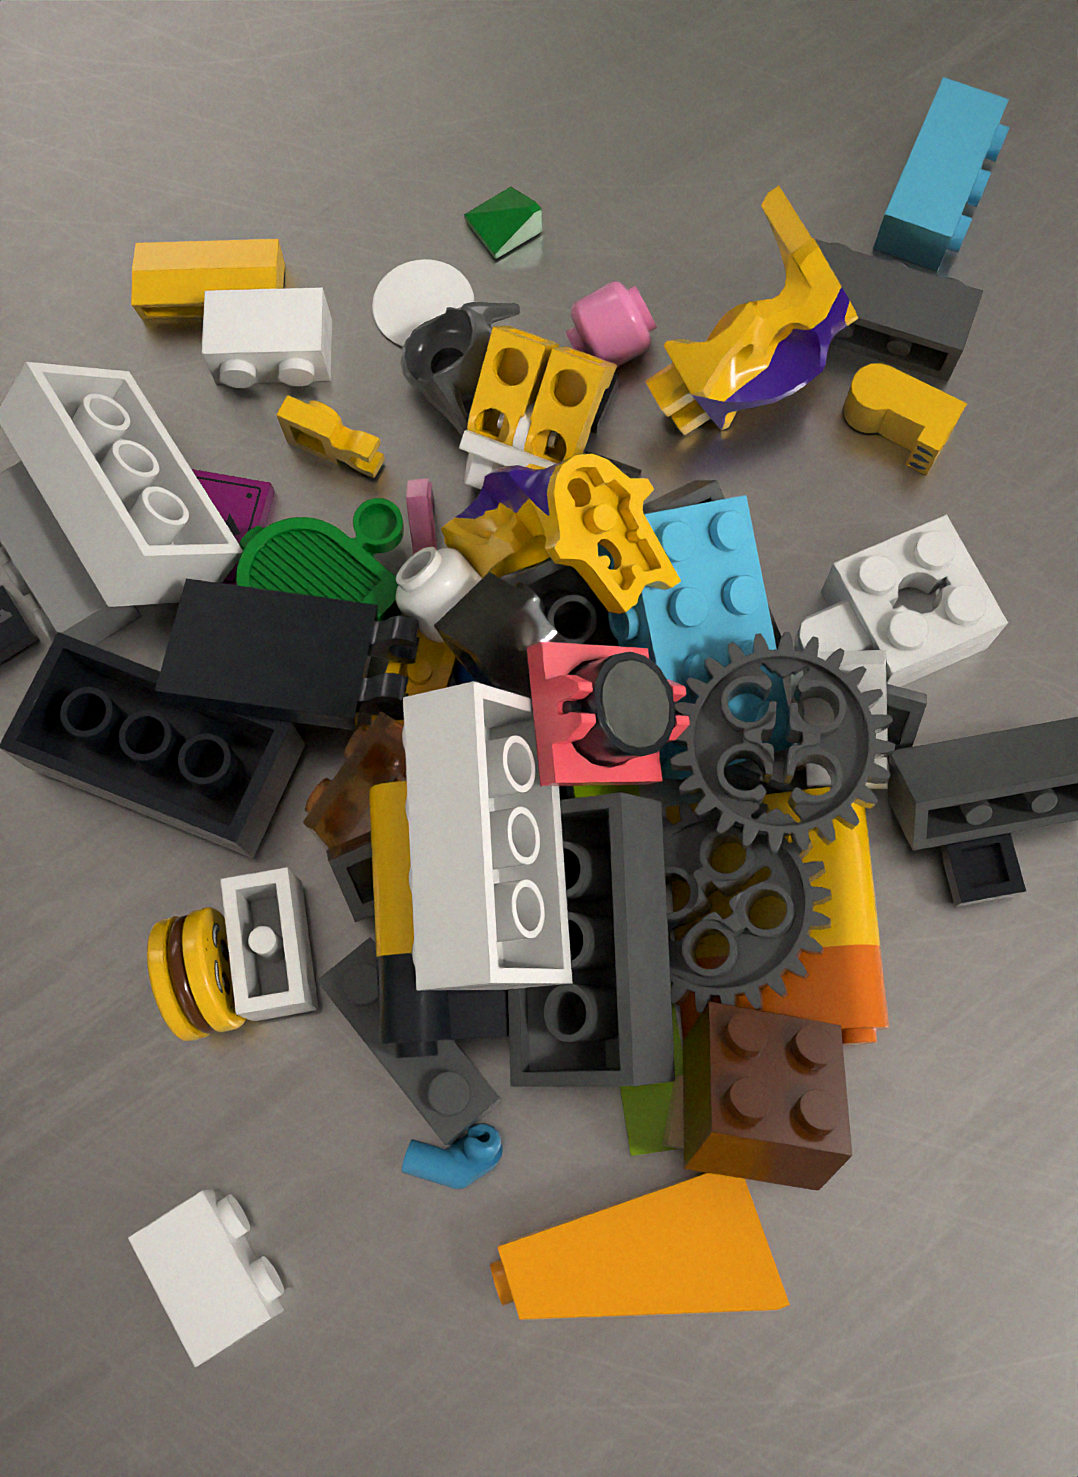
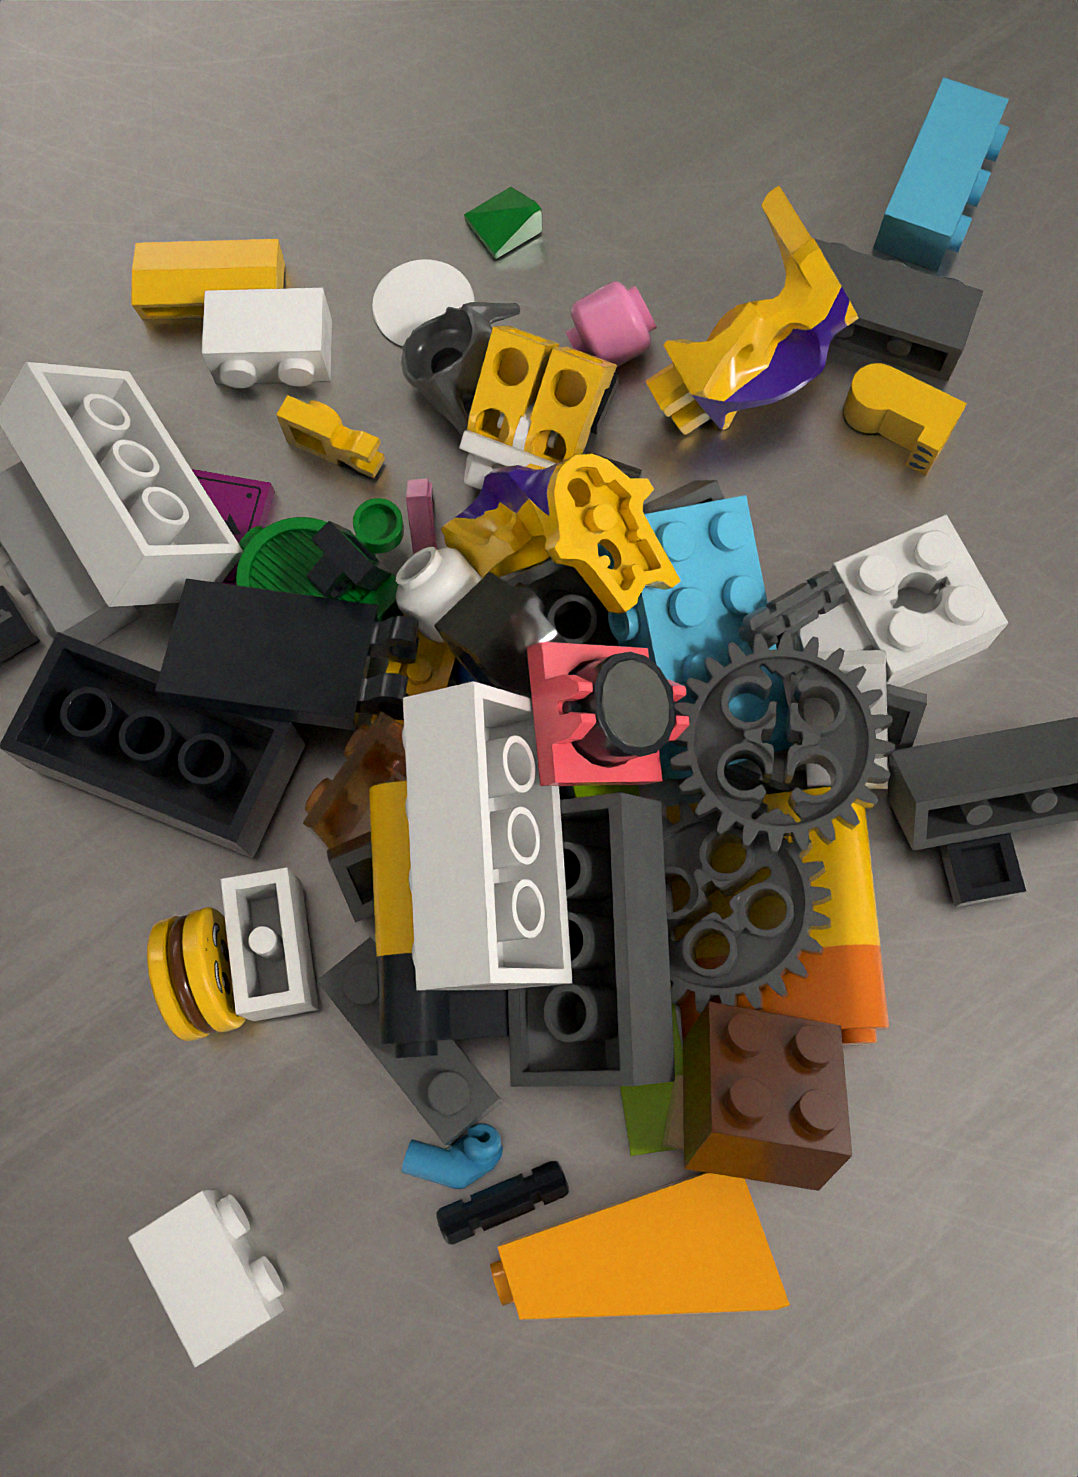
(344, 563): none -> black tile
(502, 1202): none -> black axle
(793, 609): none -> dark grey axle

